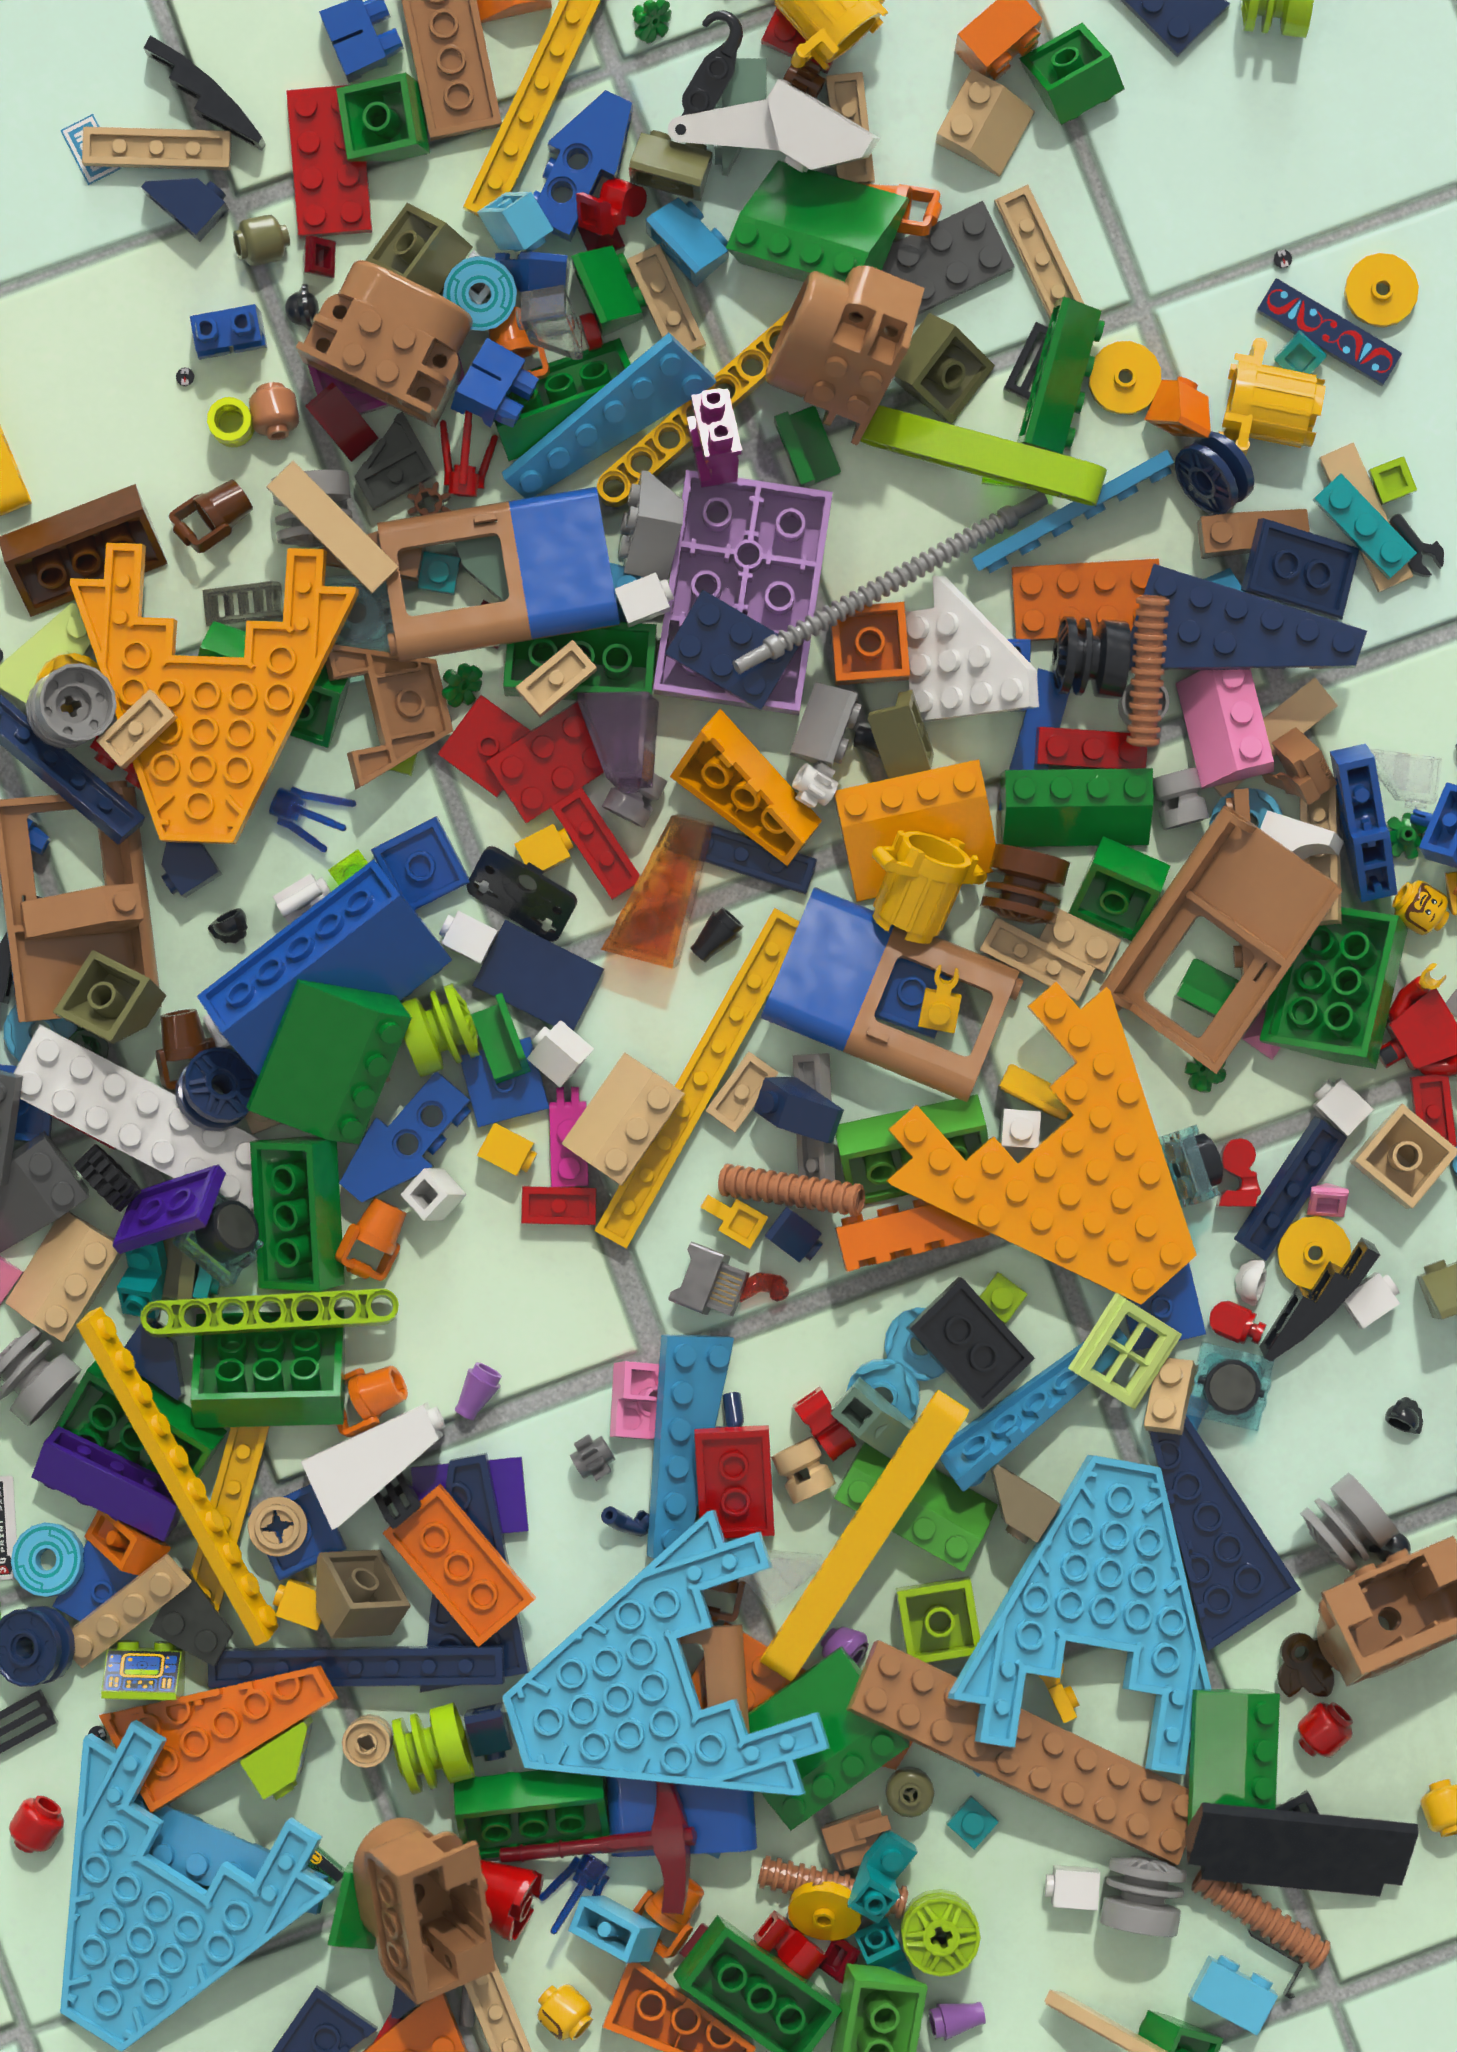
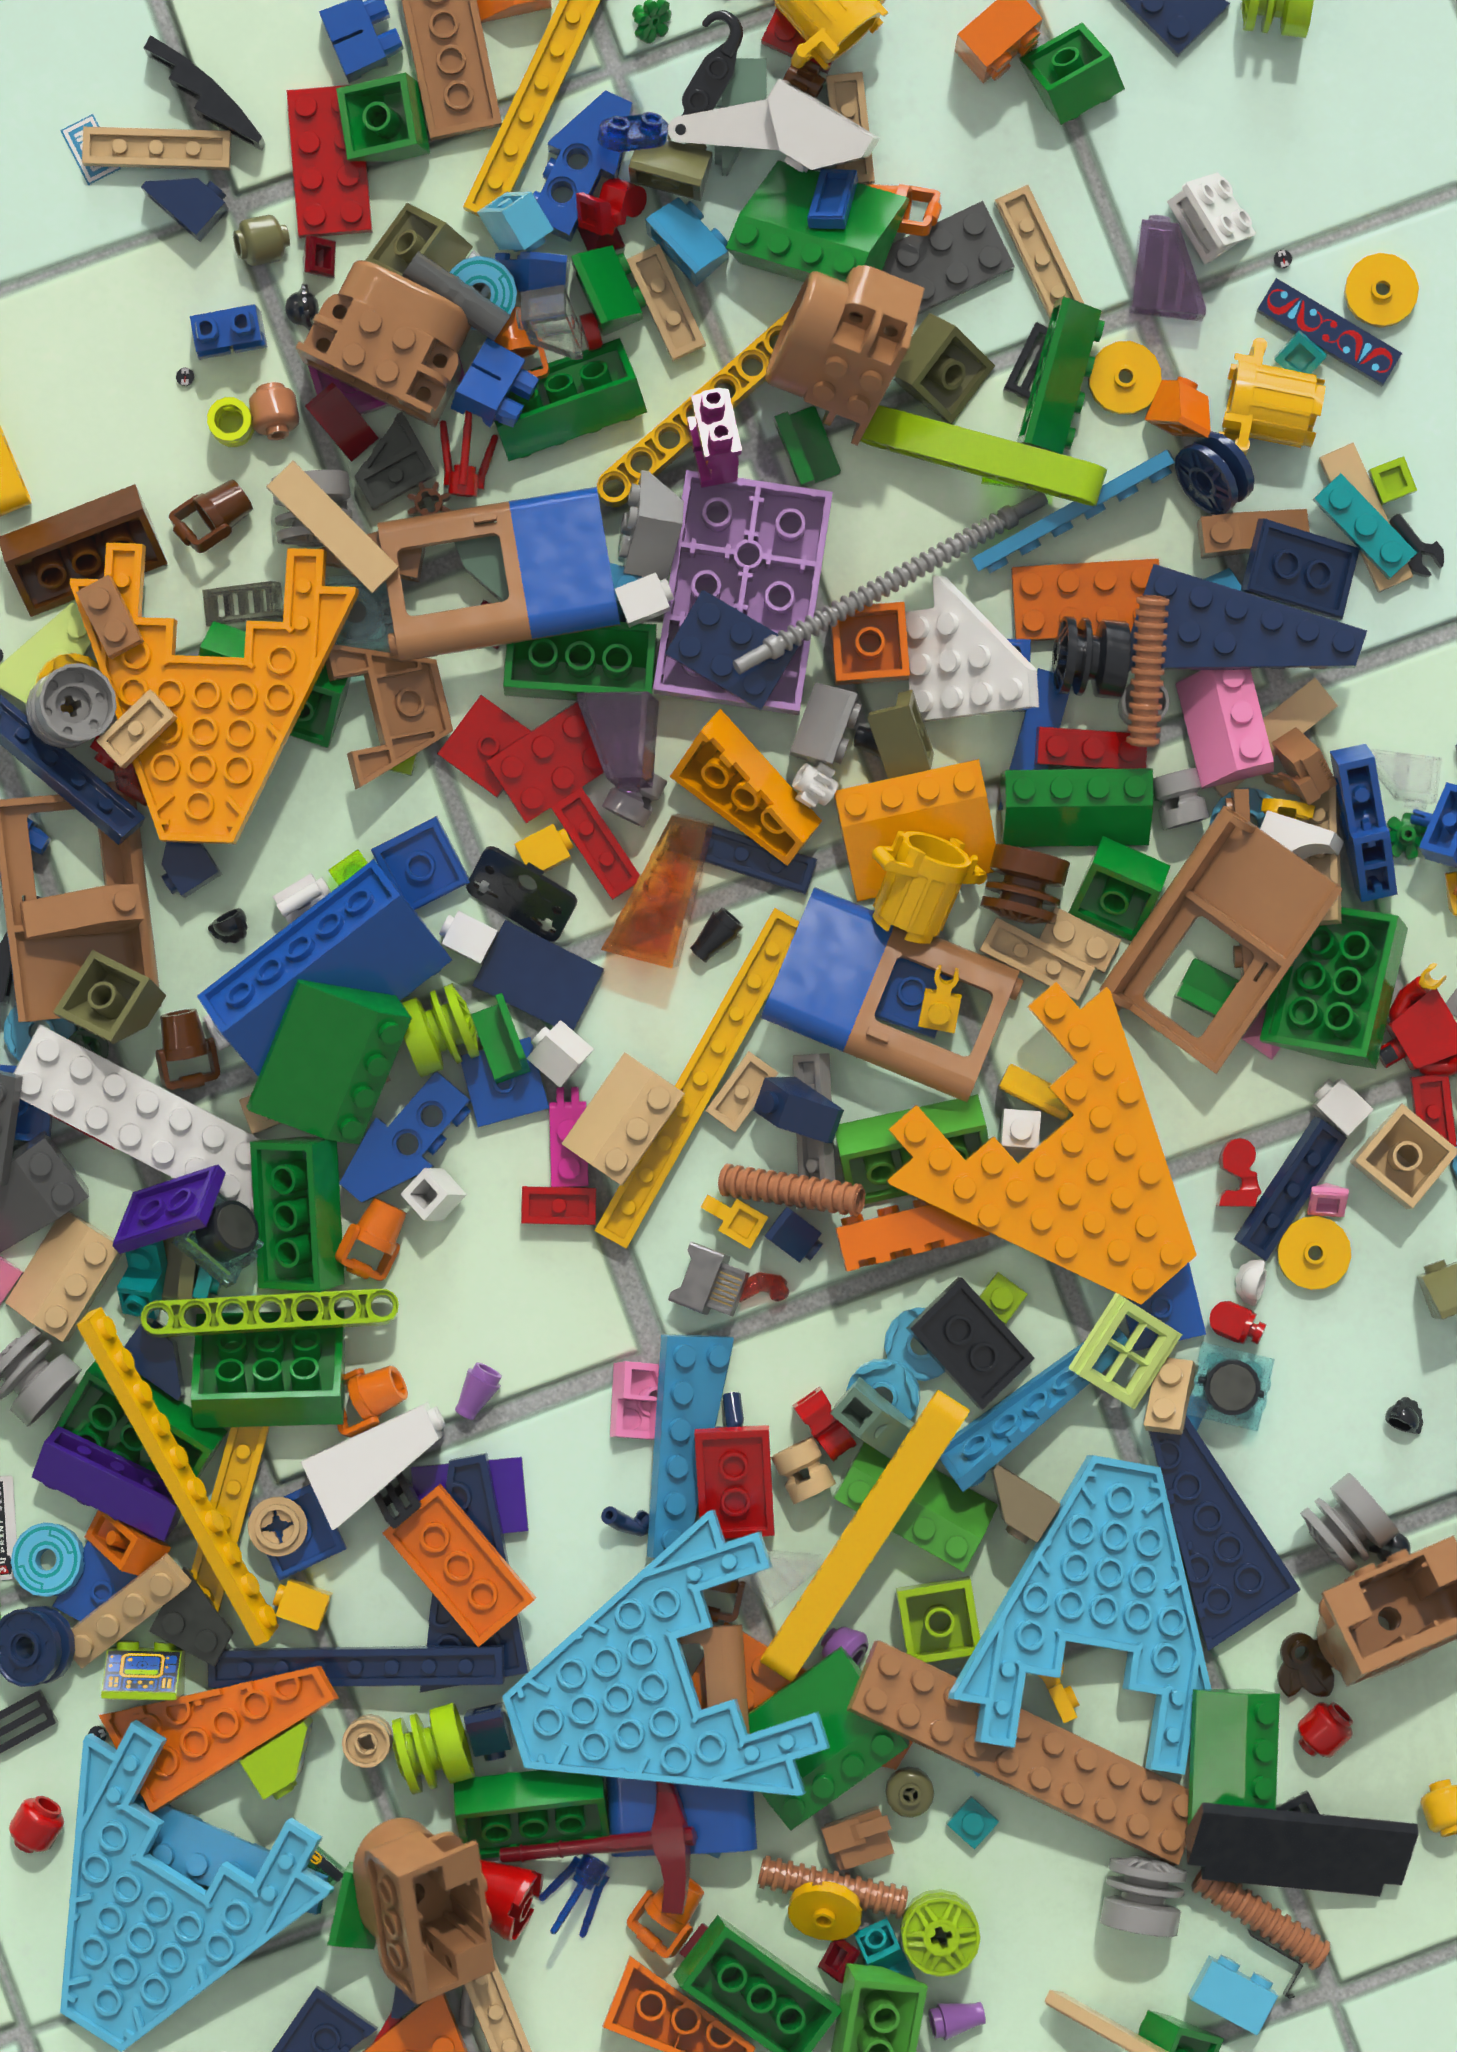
(107, 1177): black tyre -> none
(110, 616): none -> medium nougat plate
(128, 783): none -> clear red arm
(200, 1101): dark blue wheel -> none
(289, 806): clear blue plant -> none
(358, 1594): dark tan slope -> none
(439, 573): teal plate -> none
(462, 684): green plant -> none
(480, 311): none -> dark grey axle
(507, 1150): yellow brick -> none
(556, 678): tan plate -> none
(564, 2012): yellow head -> none
(592, 1457): flat silver gear -> none
(615, 1929): medium azure brick -> none
(627, 404): dark azure wing -> none
(633, 132): none -> clear blue plate
(791, 1945): red leg -> none
(832, 199): none -> blue tile
(875, 1882): teal slope -> none
(984, 123): tan slope -> none
(1073, 1887): white brick -> none
(1164, 273): none -> clear purple slope
(1192, 1165): clear light blue piece -> none
(1202, 1077): green plant -> none
(1211, 216): none -> white bracket
(1288, 808): none -> yellow tile
(1310, 1309): black slope -> none
(1372, 1299): white brick -> none
(1421, 907): yellow head -> none

